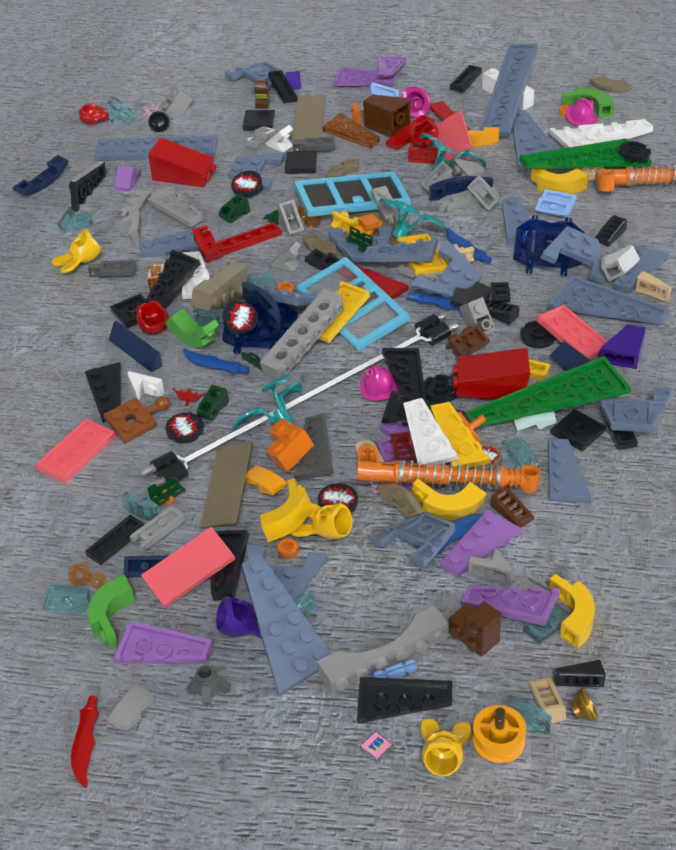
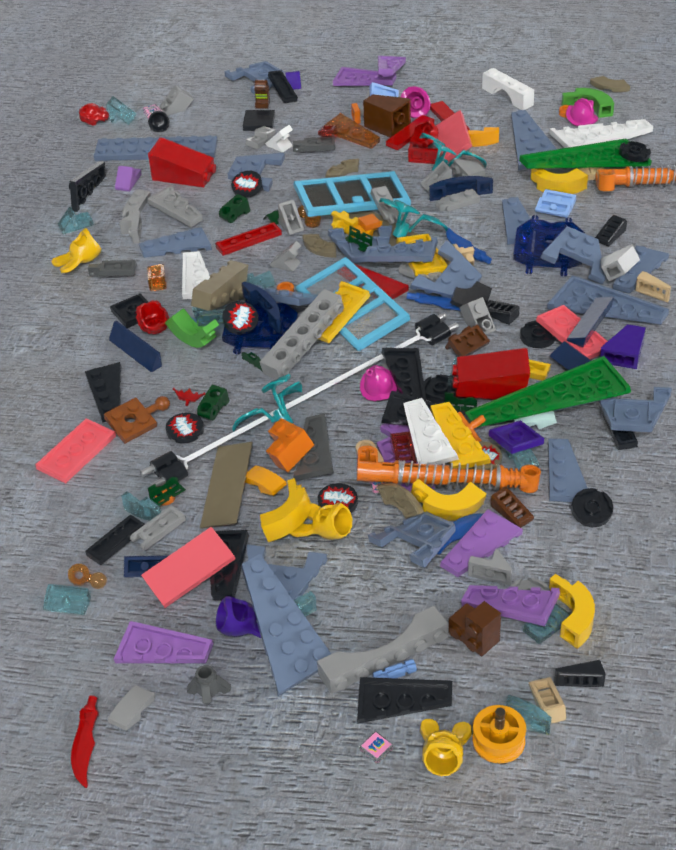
(44, 179): dark blue slope -> none
(103, 605): bright green arch -> none
(144, 384): white slope -> none
(174, 275): black wing -> none
(206, 244): red hinge -> none
(215, 363): blue sword -> none
(287, 548): orange tile -> none
(301, 162): black tile -> none
(309, 117): dark tan window -> none
(320, 260): black slope -> none
(328, 131): none -> clear red slope
(467, 401): none -> dark green piece
(468, 75): black plate -> none
(484, 193): light grey slope -> none
(500, 292): black slope -> none
(509, 87): sand blue plate -> none
(516, 437): none -> dark purple tile
(579, 429): black tile -> none
(583, 706): pearl gold piece -> none
(590, 321): none -> slope
(592, 507): none -> black tile

